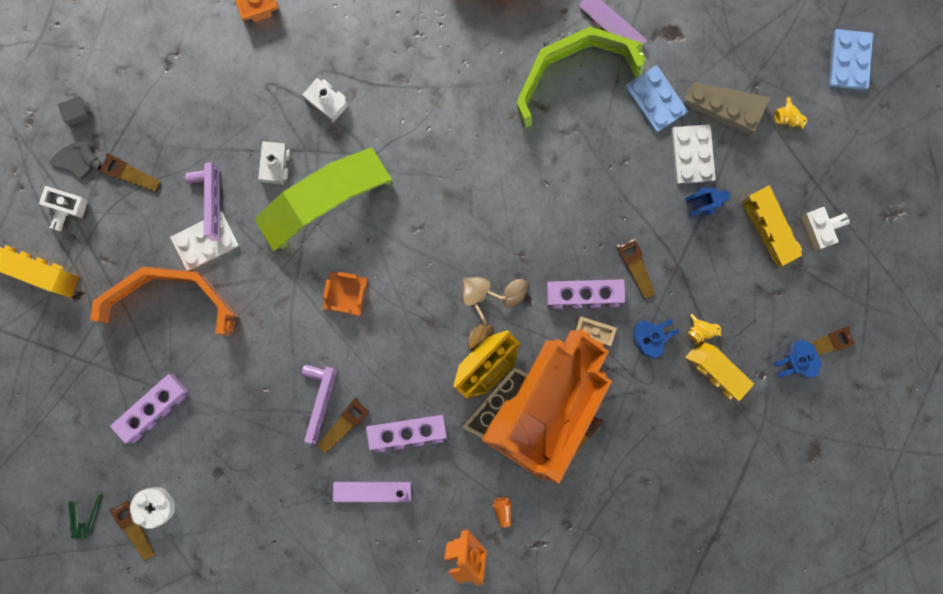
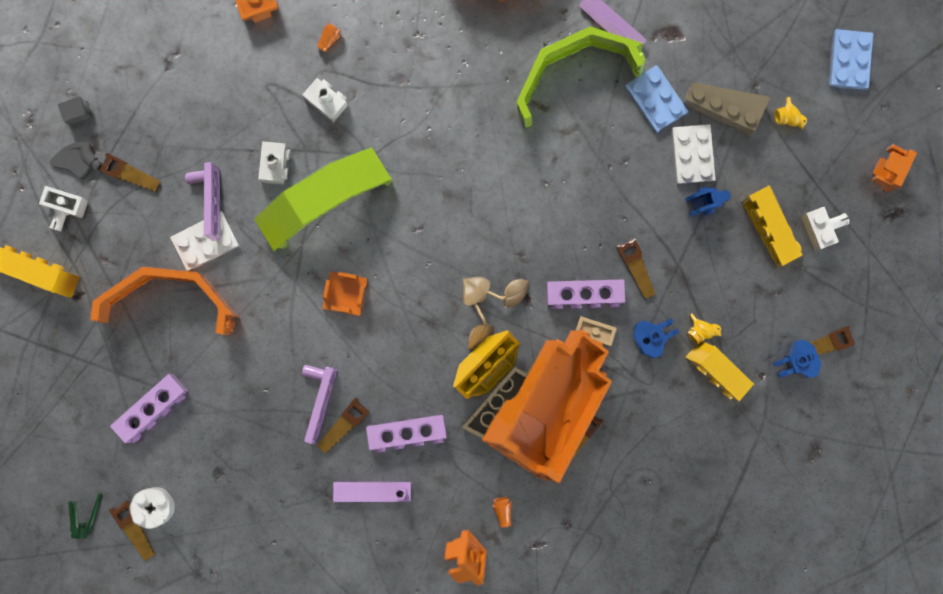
(328, 37): none -> orange cone
(893, 171): none -> orange panel

